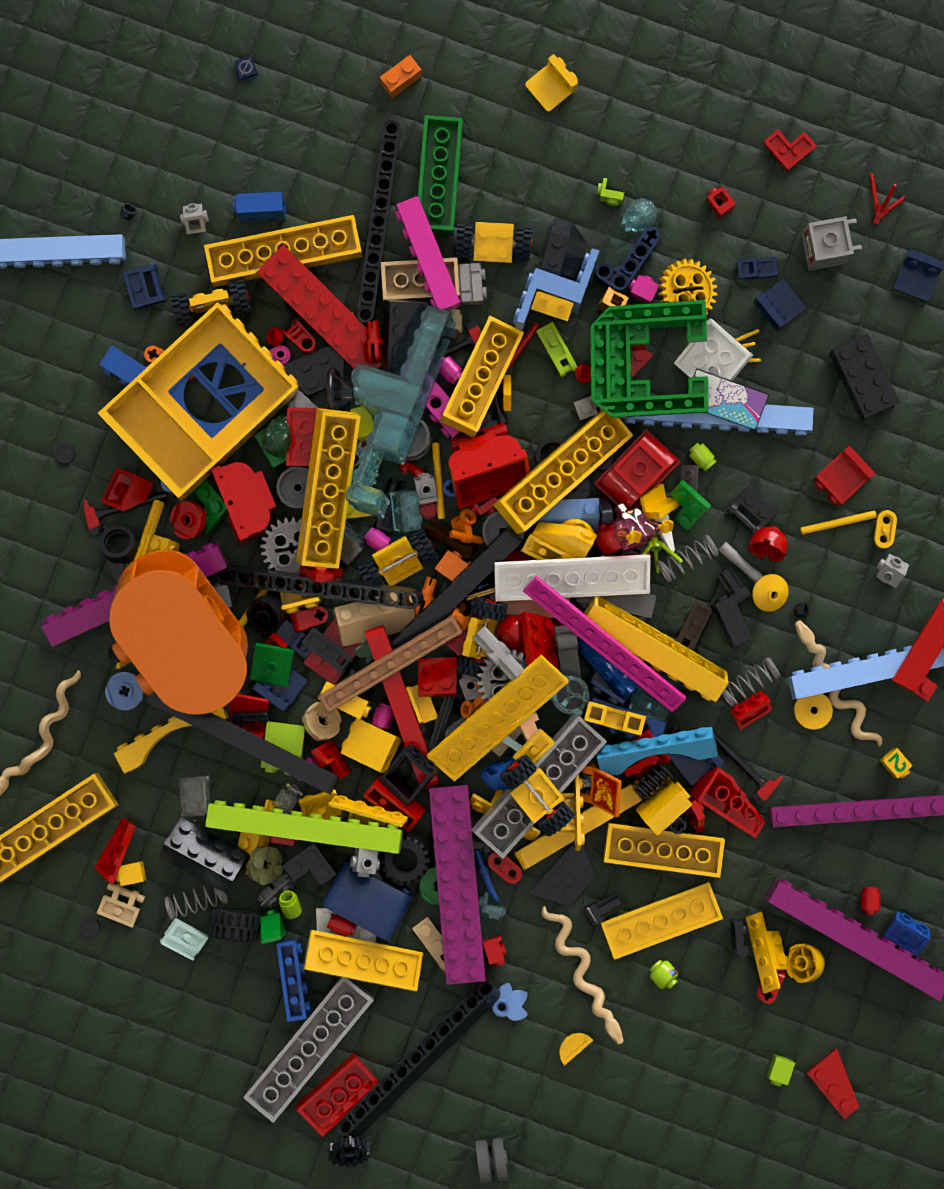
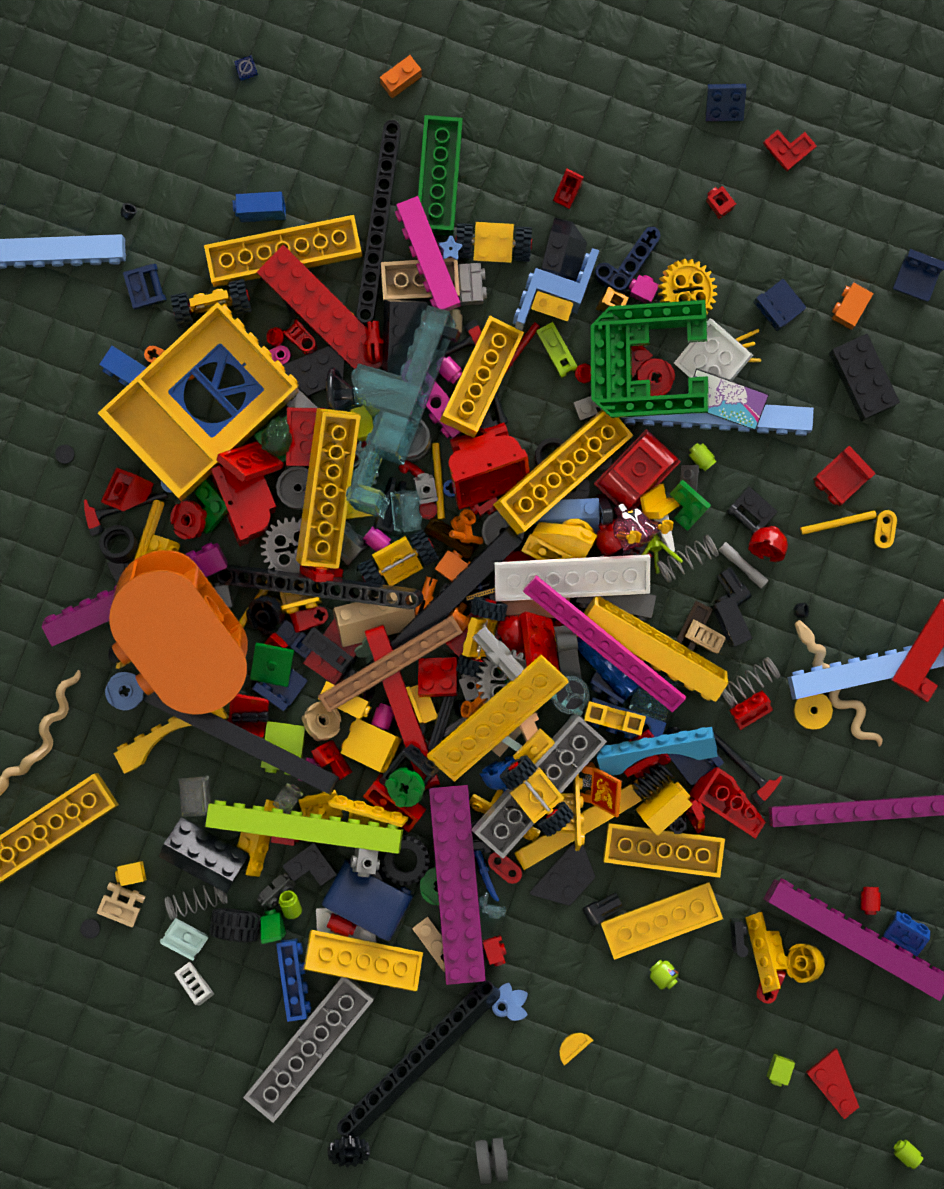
(114, 852): red wing -> none
(188, 987): none -> white slope
(194, 218): light grey brick -> none
(249, 461): none -> red plate
(271, 871): olive plate -> none
(336, 1094): red slope -> none
(396, 791): none -> green plate
(450, 253): none -> medium blue plate
(507, 393): yellow tile -> none
(552, 83): yellow bracket -> none
(568, 188): none -> red slope
(611, 197): lime bracket -> none
(611, 1025): tan animal -> none
(639, 215): clear light blue hair -> none
(660, 367): none -> red plate
(705, 637): none -> tan slope
(725, 102): none -> dark blue plate
(758, 268): dark blue slope -> none
(763, 589): yellow dish -> none
(828, 243): light grey container -> none
(852, 305): none -> orange brick
(882, 210): red plant -> none
(891, 570): light grey brick -> none
(896, 763): yellow brick -> none
(907, 1154): none -> lime brick

